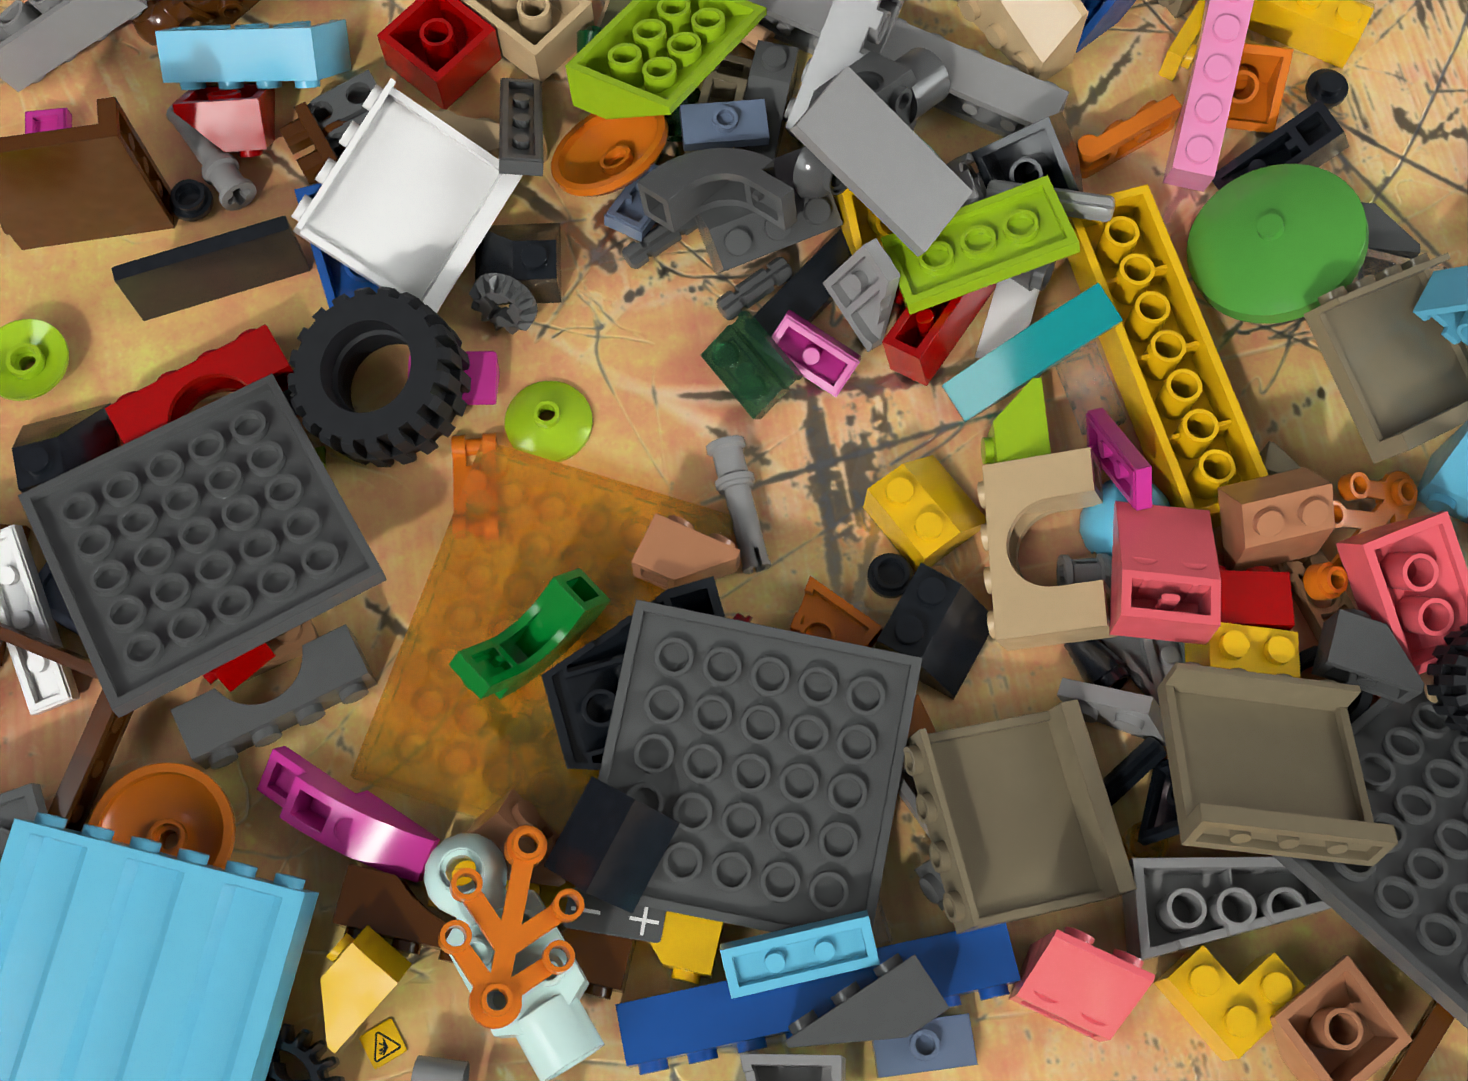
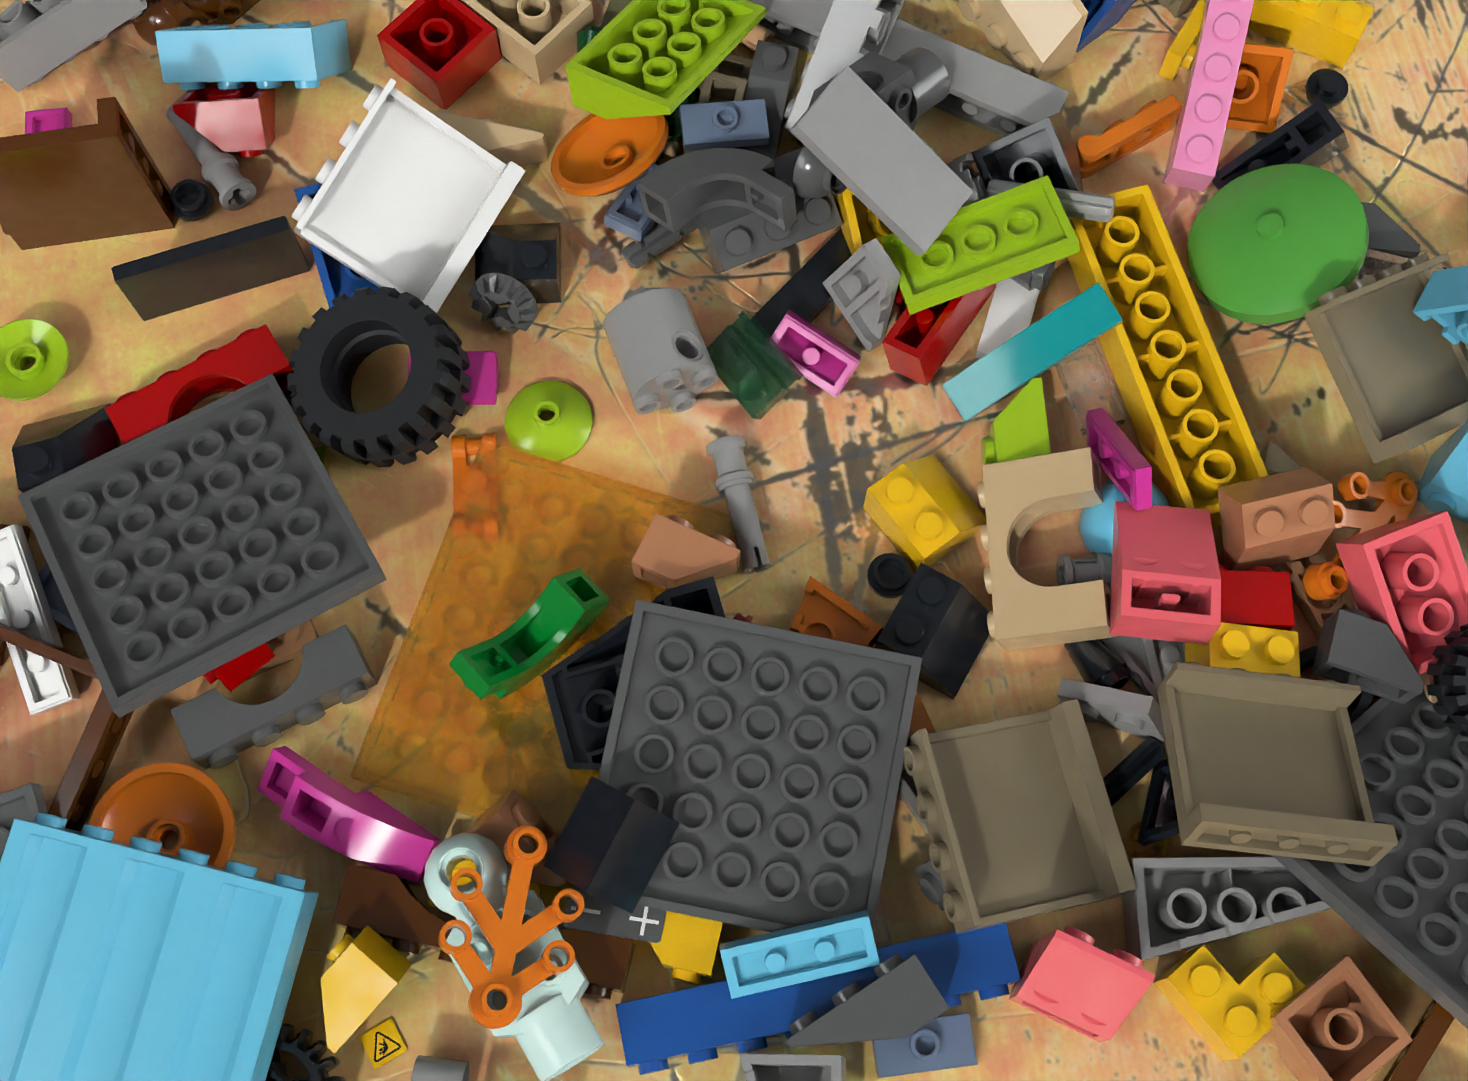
(325, 122): hips -> none
(521, 127): dark grey tile -> none
(659, 350): none -> light grey cylinder
(754, 288): dark grey axle -> none

